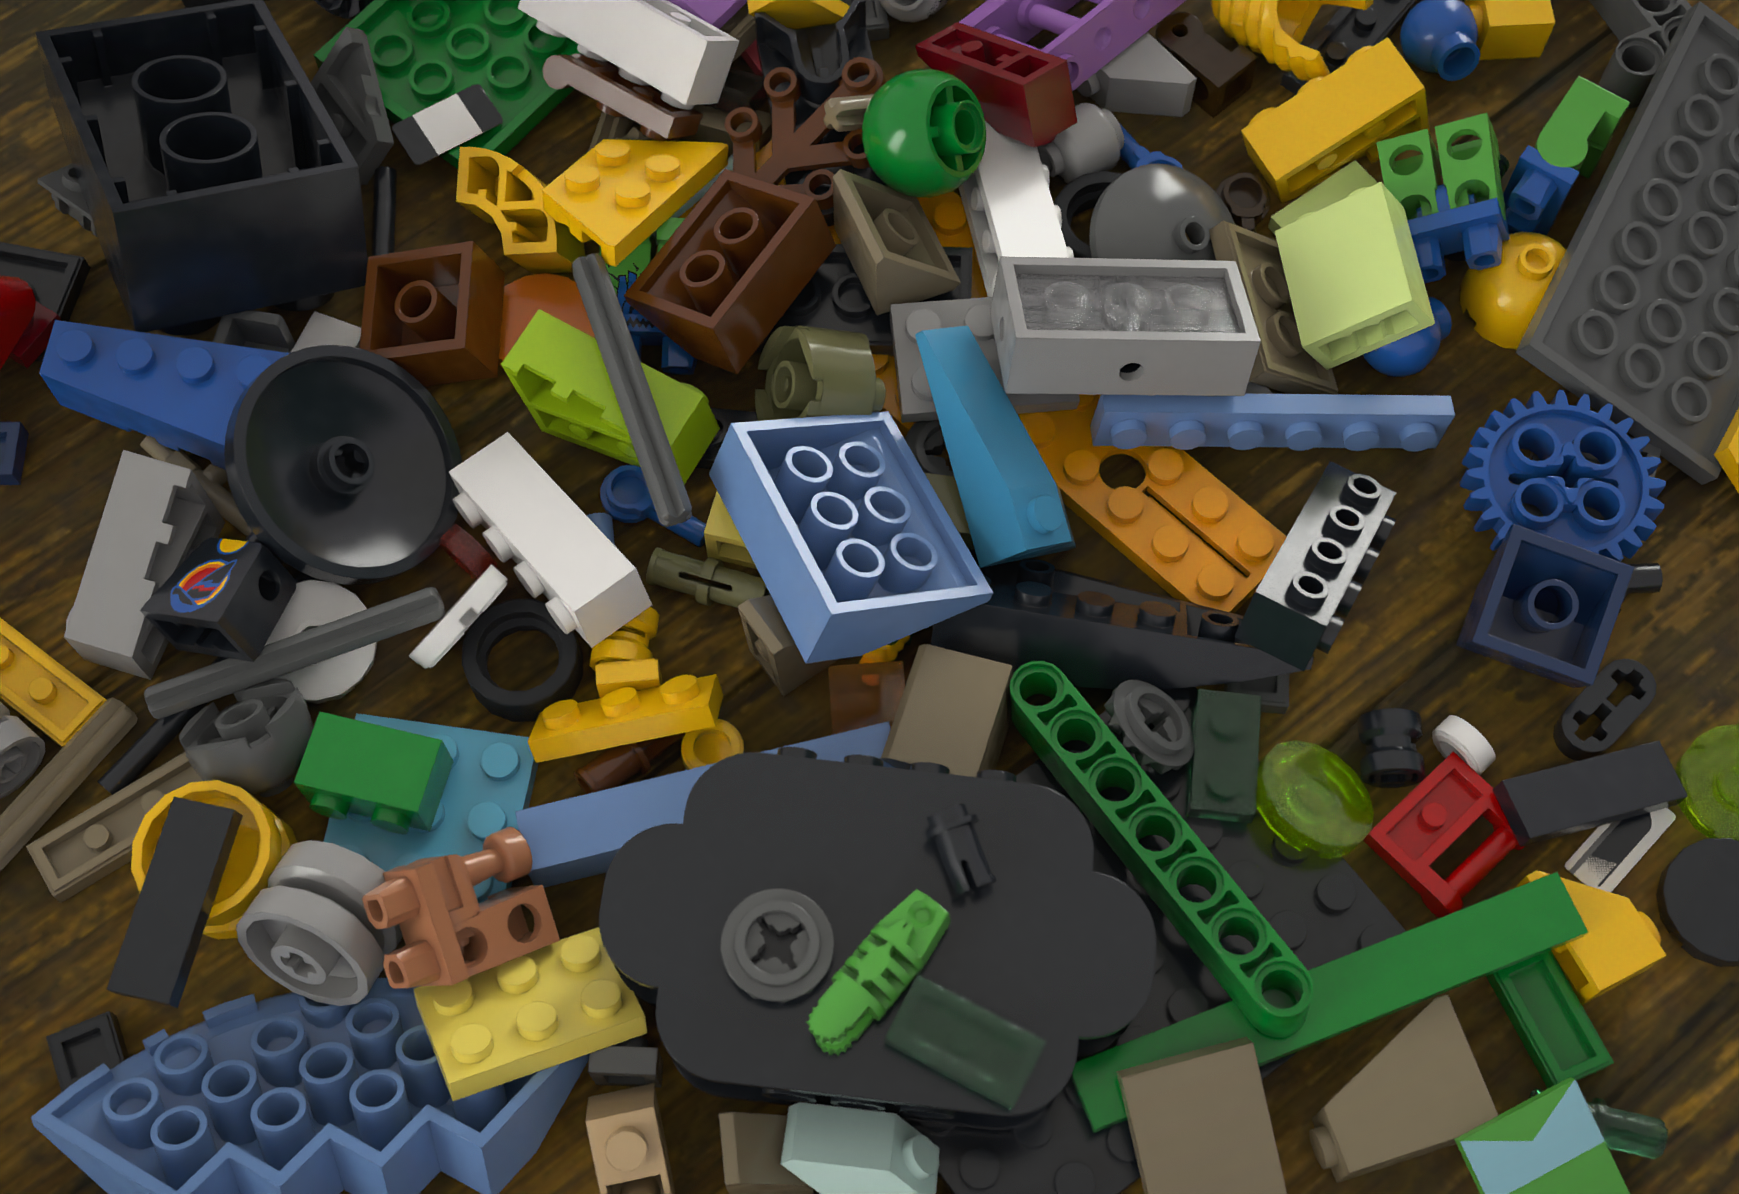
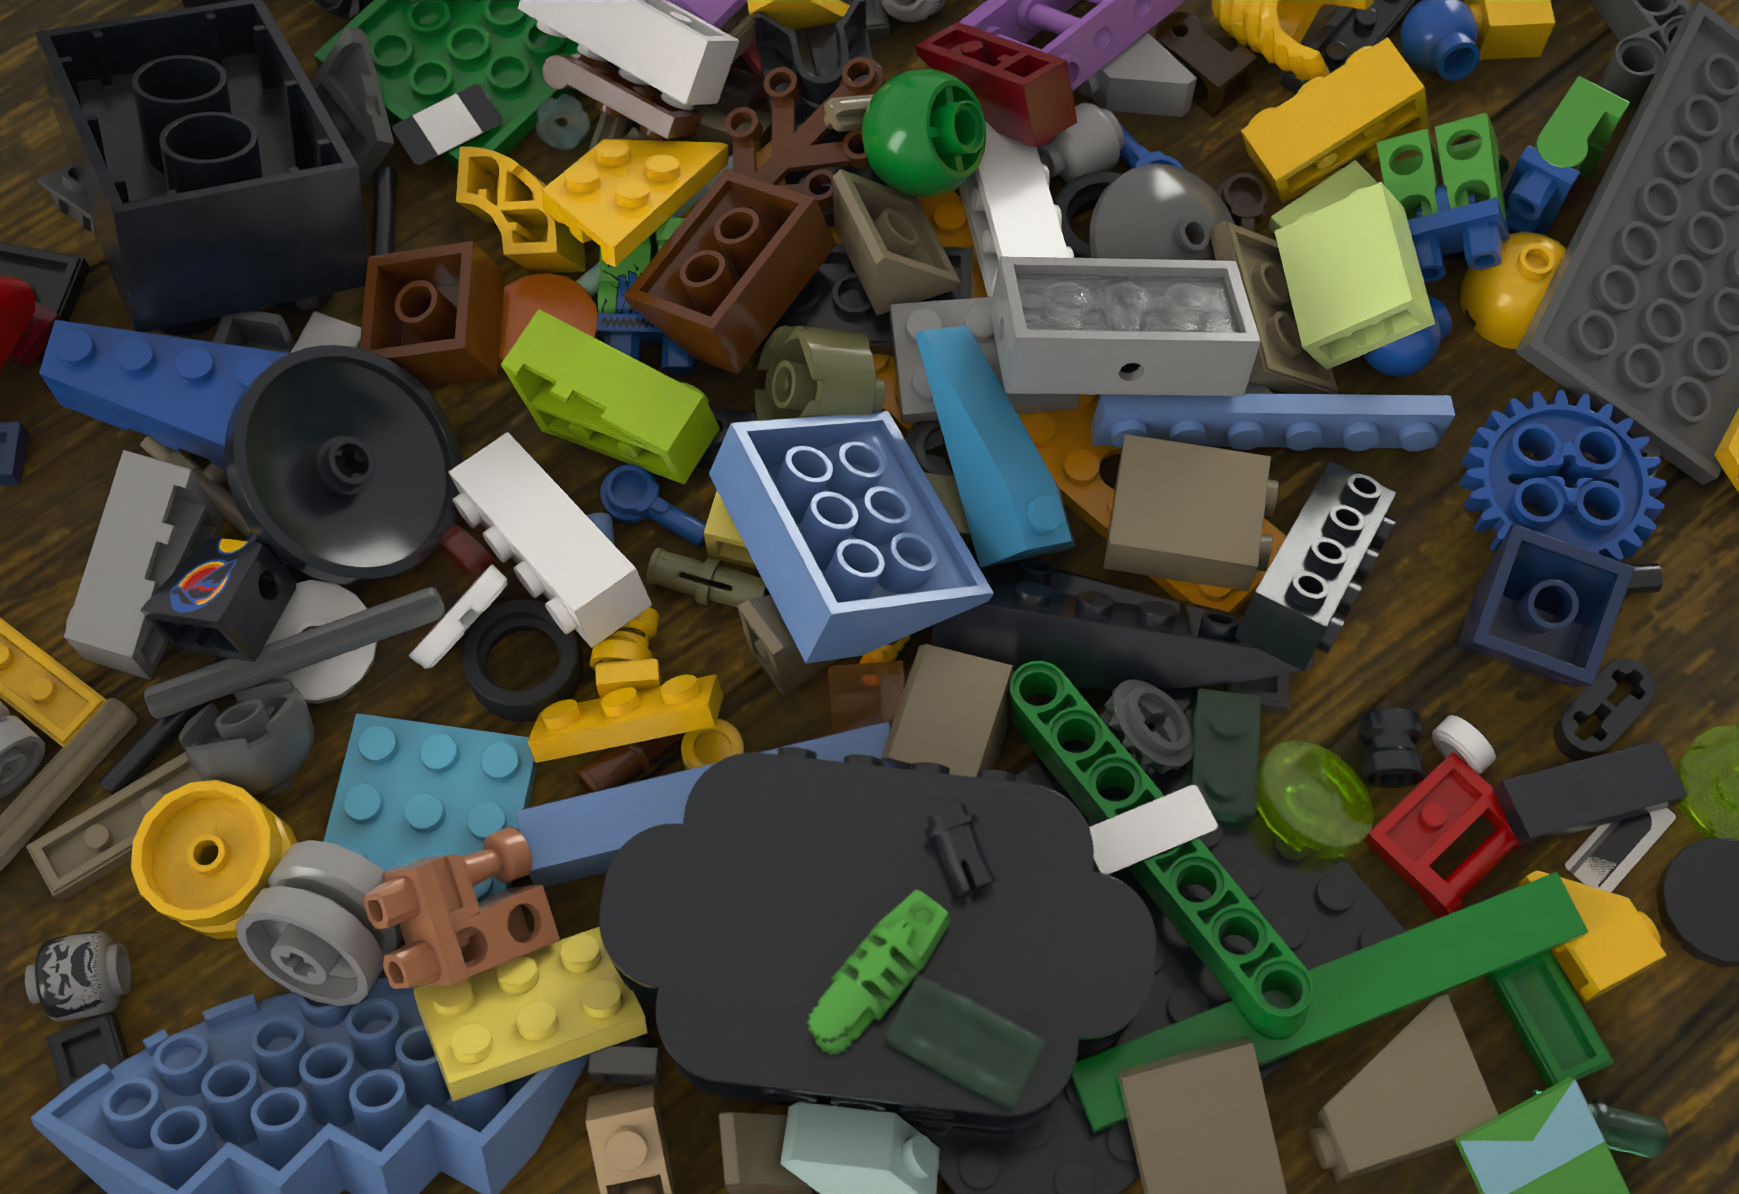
(79, 976): none -> light grey head
(175, 902): black tile -> none
(373, 773): green brick -> none
(562, 136): none -> clear light blue plate
(632, 390): dark grey axle -> none
(784, 913): dark grey gear -> none
(1151, 829): none -> white sticker
(1190, 513): none -> dark tan brick

